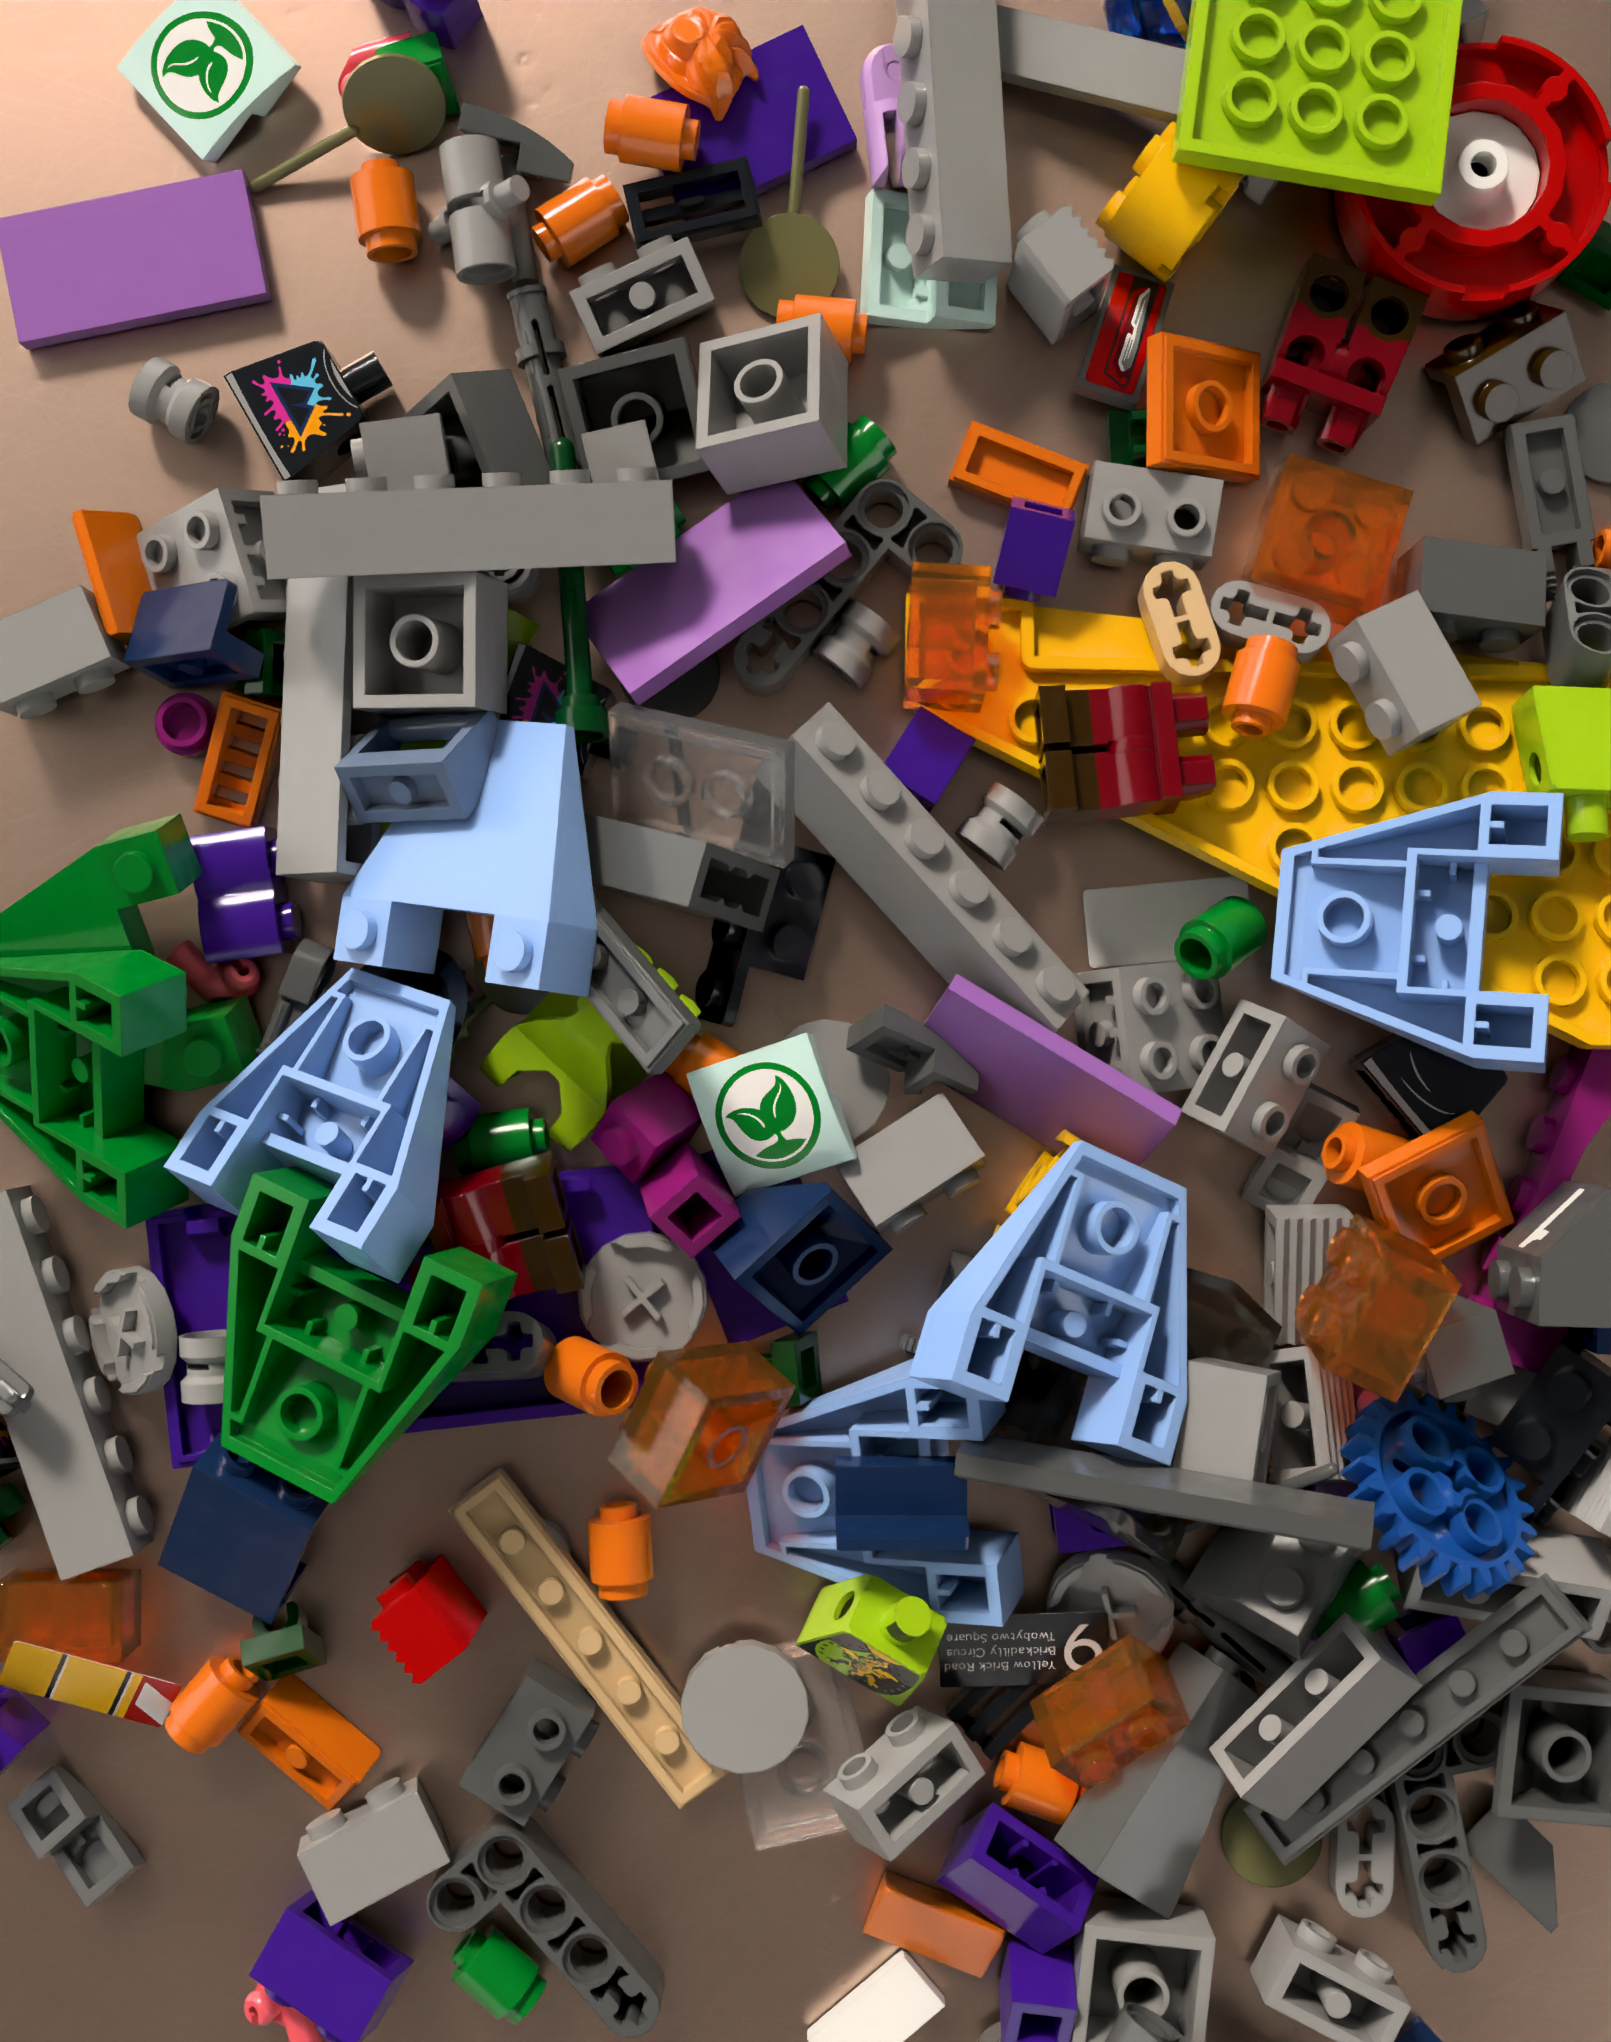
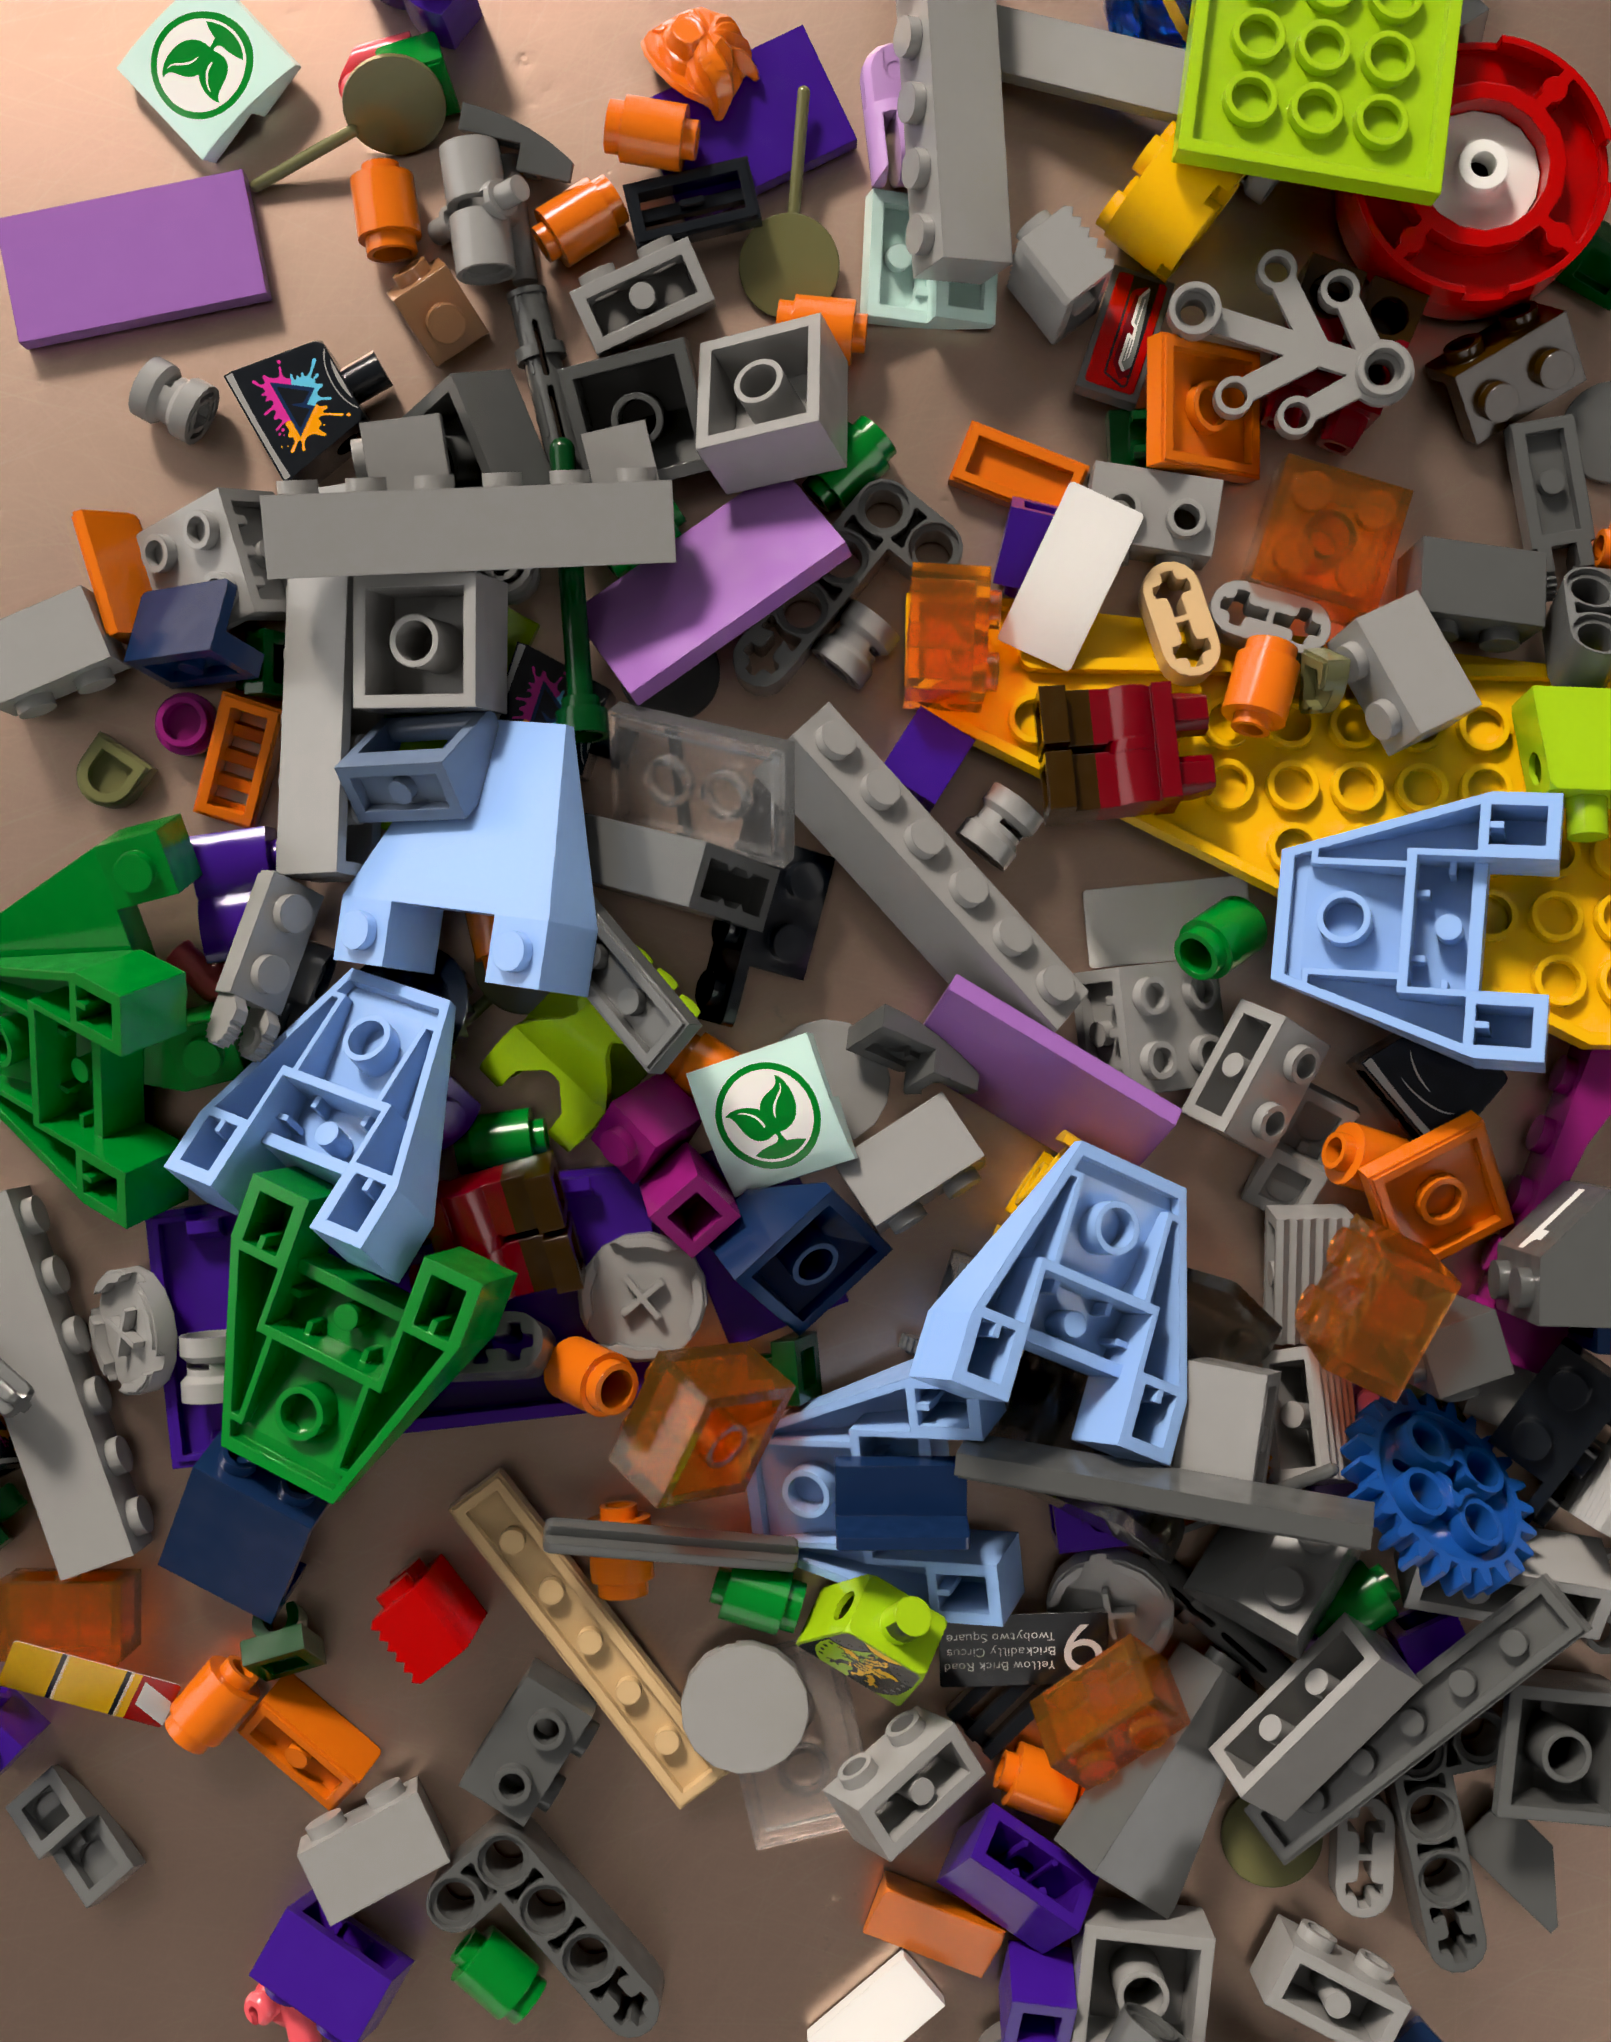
(112, 773): none -> olive tile
(262, 964): none -> light grey hinge
(436, 308): none -> medium nougat bracket
(670, 1544): none -> dark grey axle
(758, 1598): none -> green brick
(1070, 576): none -> white sticker
(1300, 347): none -> light grey plant
(1322, 680): none -> olive tile

